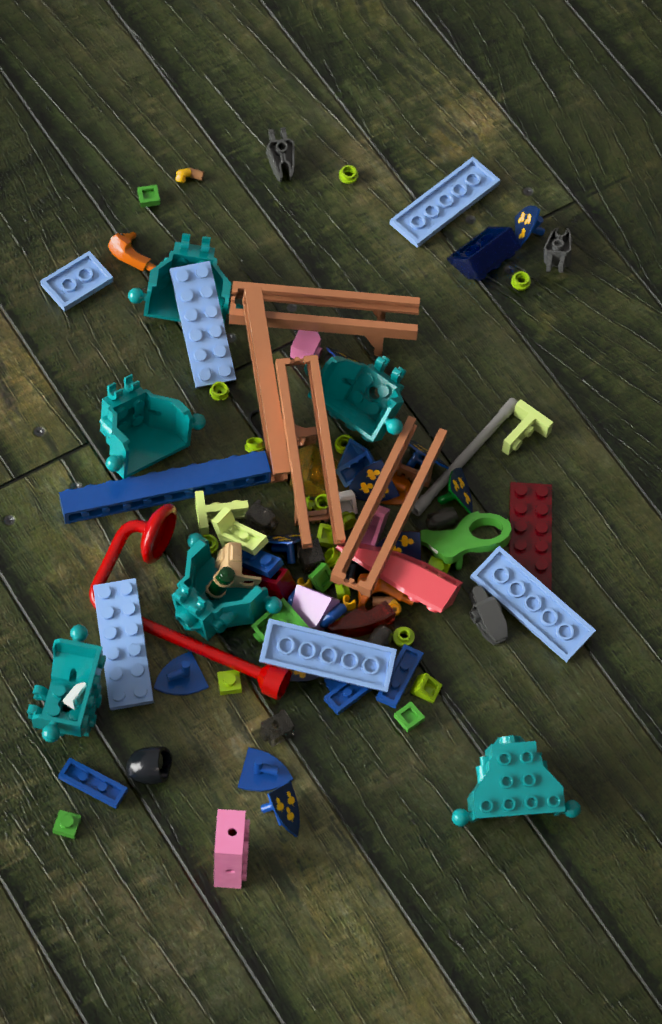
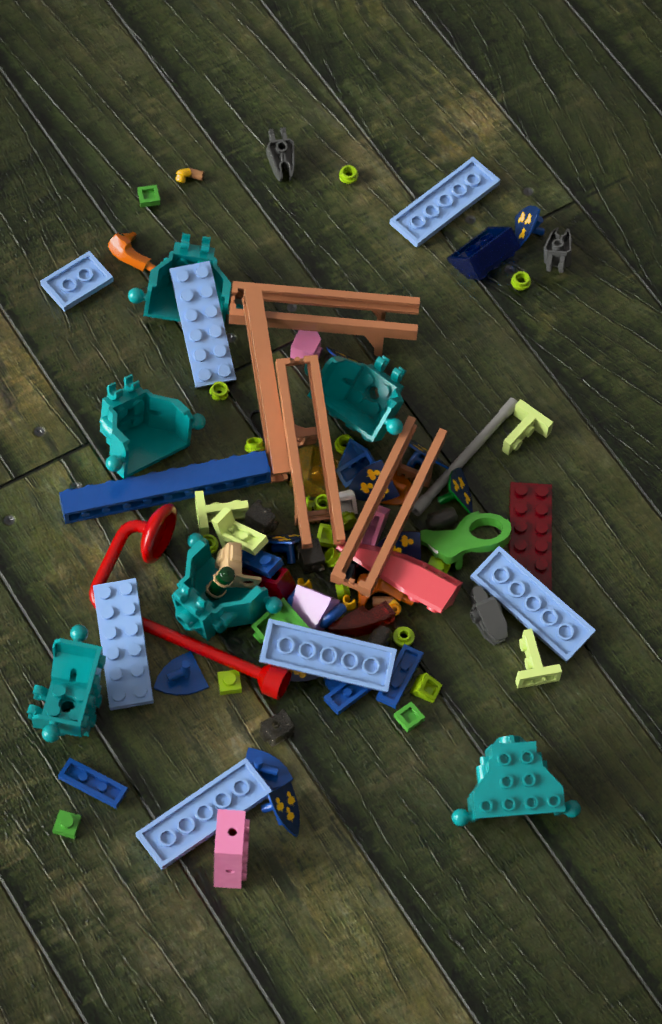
(75, 696): white slope -> none
(144, 765): black piece -> none
(196, 816): none -> light blue plate
(321, 577): bright green plate -> none
(535, 672): none -> yellowish green bracket

